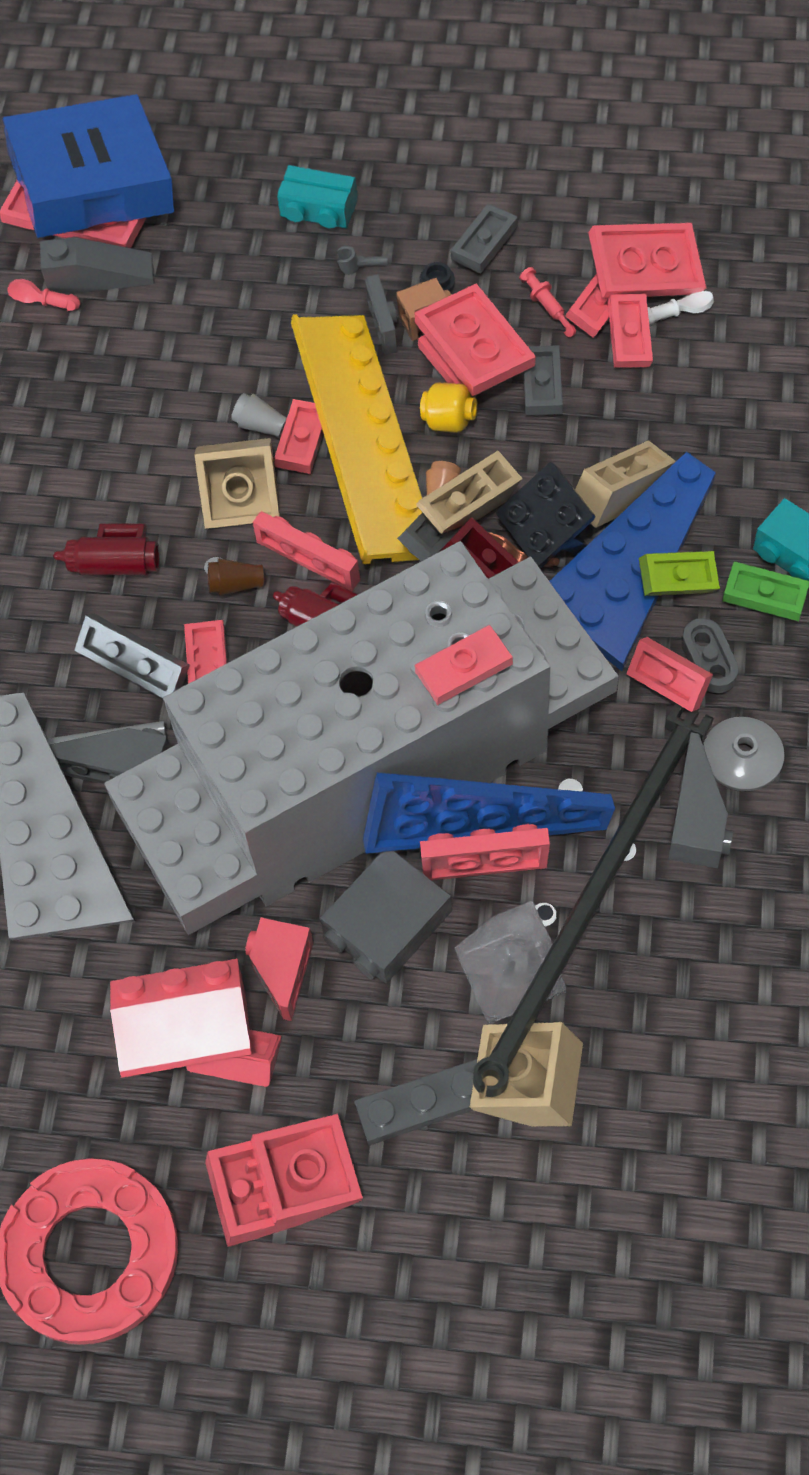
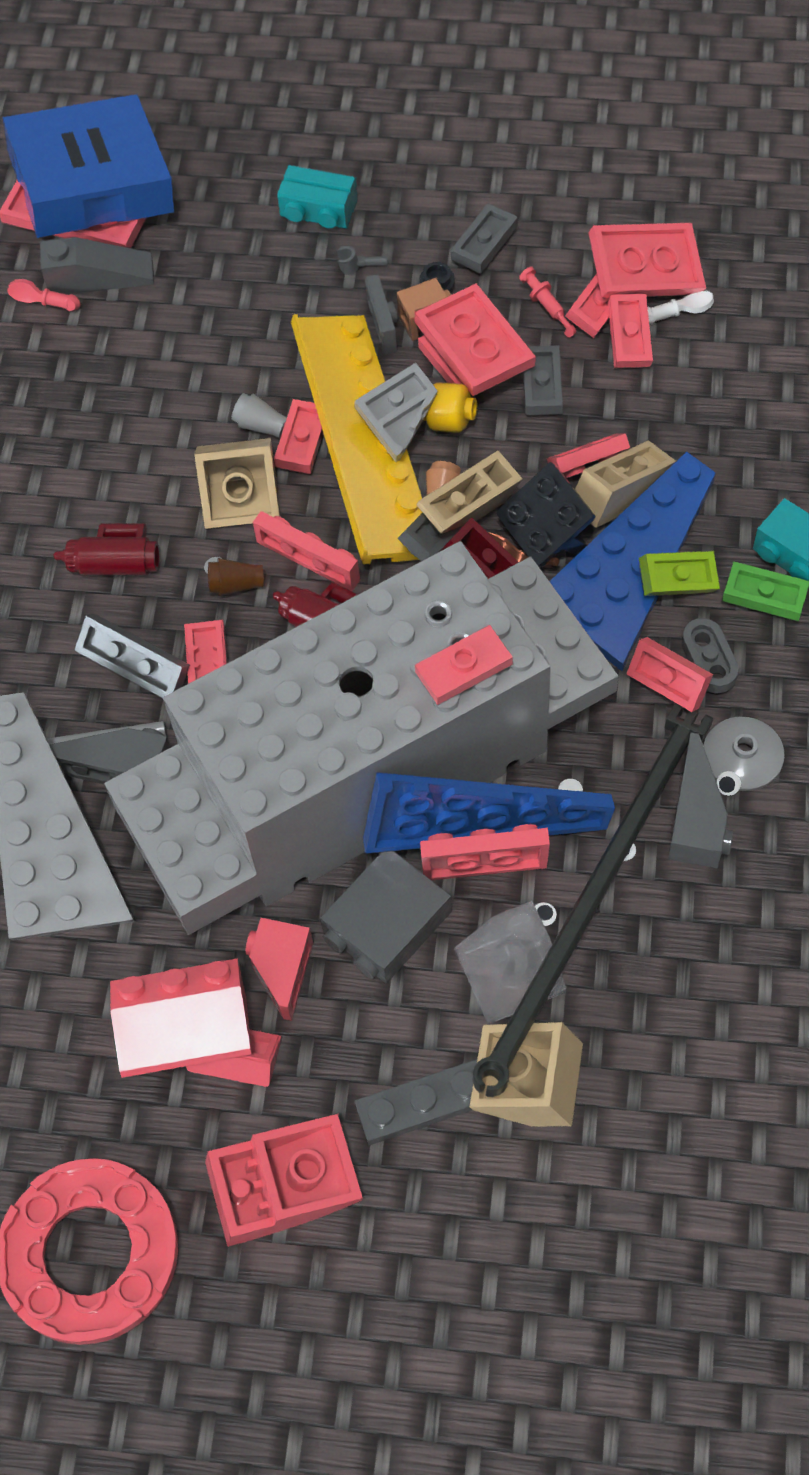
(397, 408): none -> light grey wing
(574, 460): none -> coral plate
(728, 783): none -> sticker

